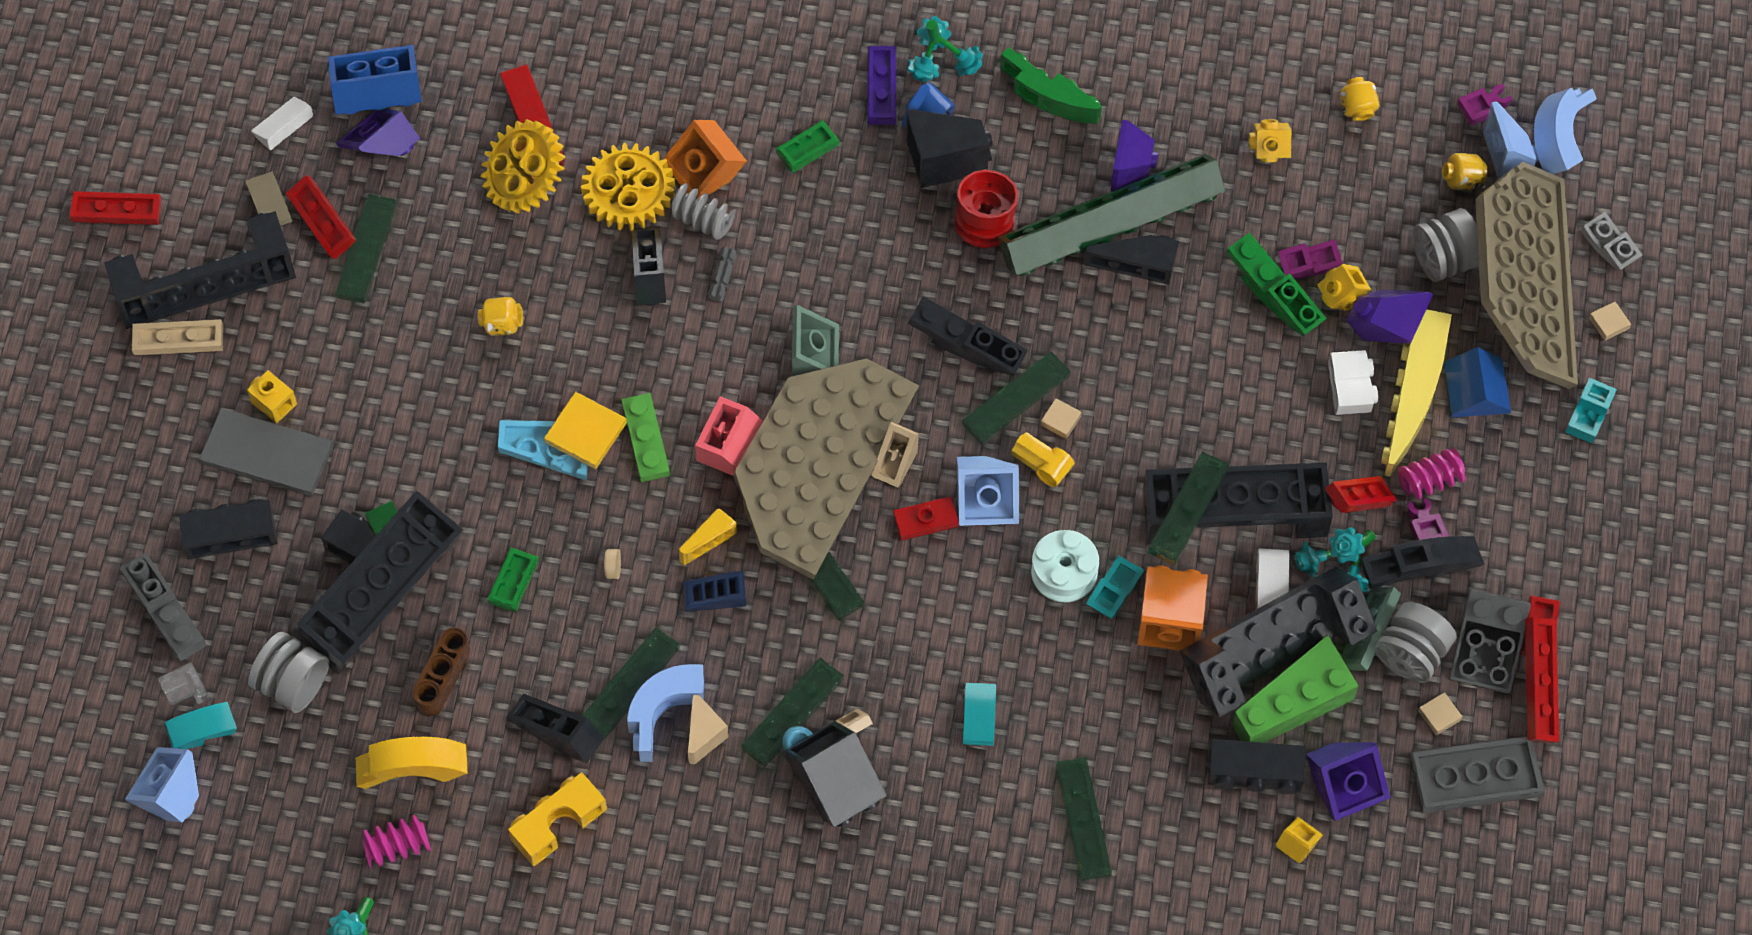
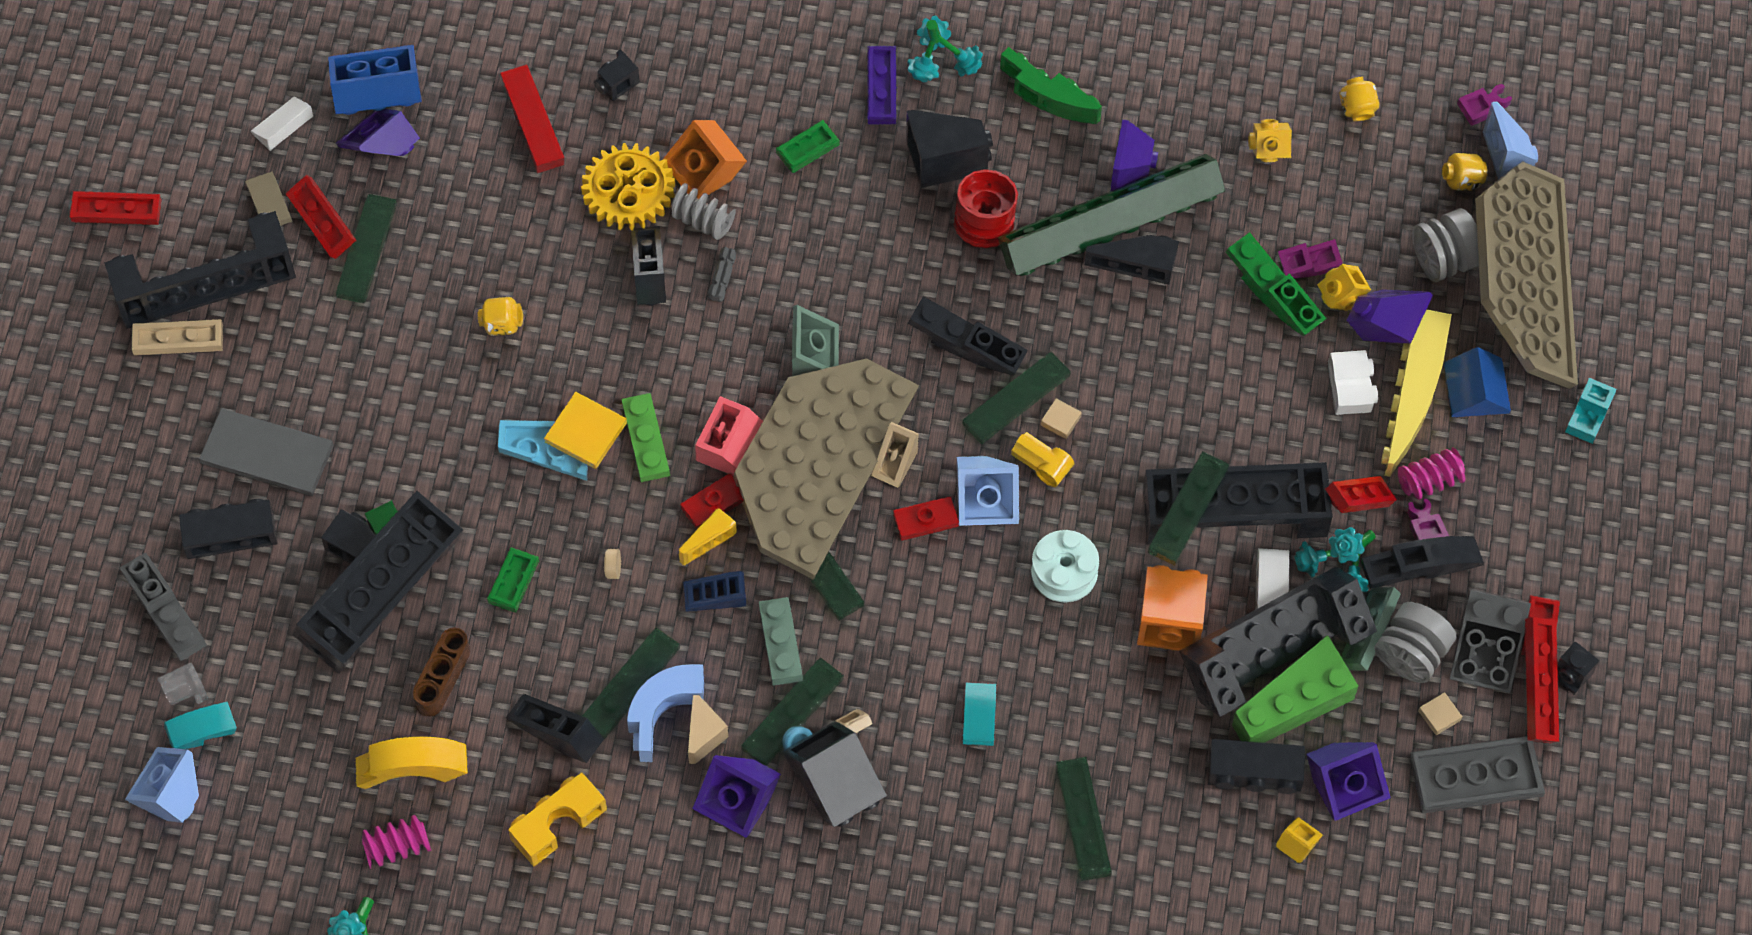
(271, 396): yellow brick -> none
(288, 672): light grey wheel -> none
(538, 157): yellow gear -> none
(617, 76): none -> black brick
(719, 495): none -> red plate
(736, 792): none -> dark purple slope
(780, 641): none -> sand green plate
(929, 99): blue piece -> none
(1115, 587): teal slope -> none
(1554, 129): light blue arch -> none
(1576, 667): none -> black brick
(1608, 241): light grey slope -> none
(1610, 321): tan tile -> none

